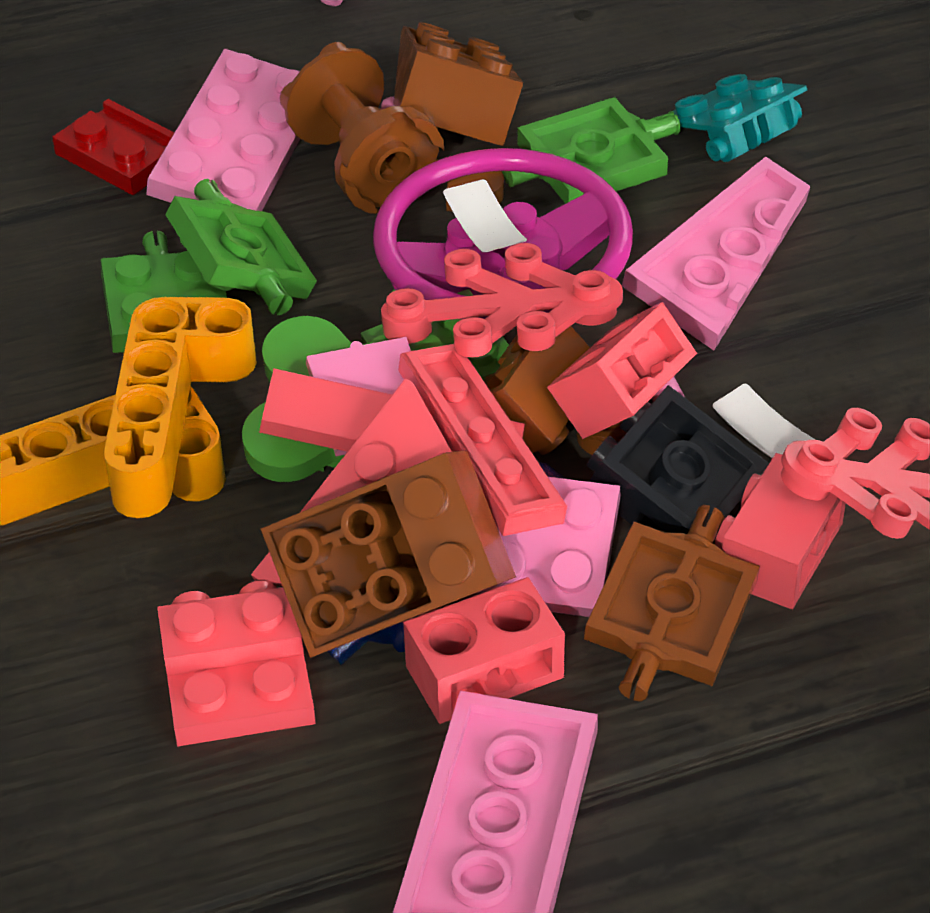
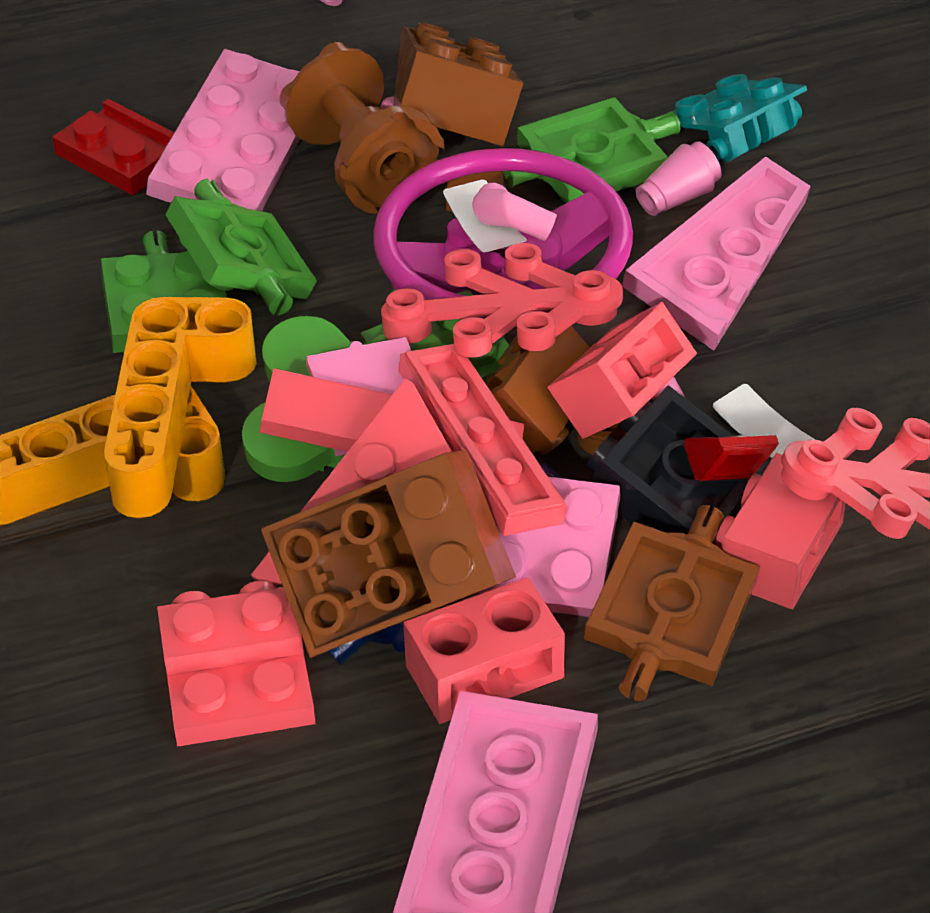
(501, 208): none -> bright pink arm
(680, 178): none -> bright pink cone
(728, 456): none -> red slope

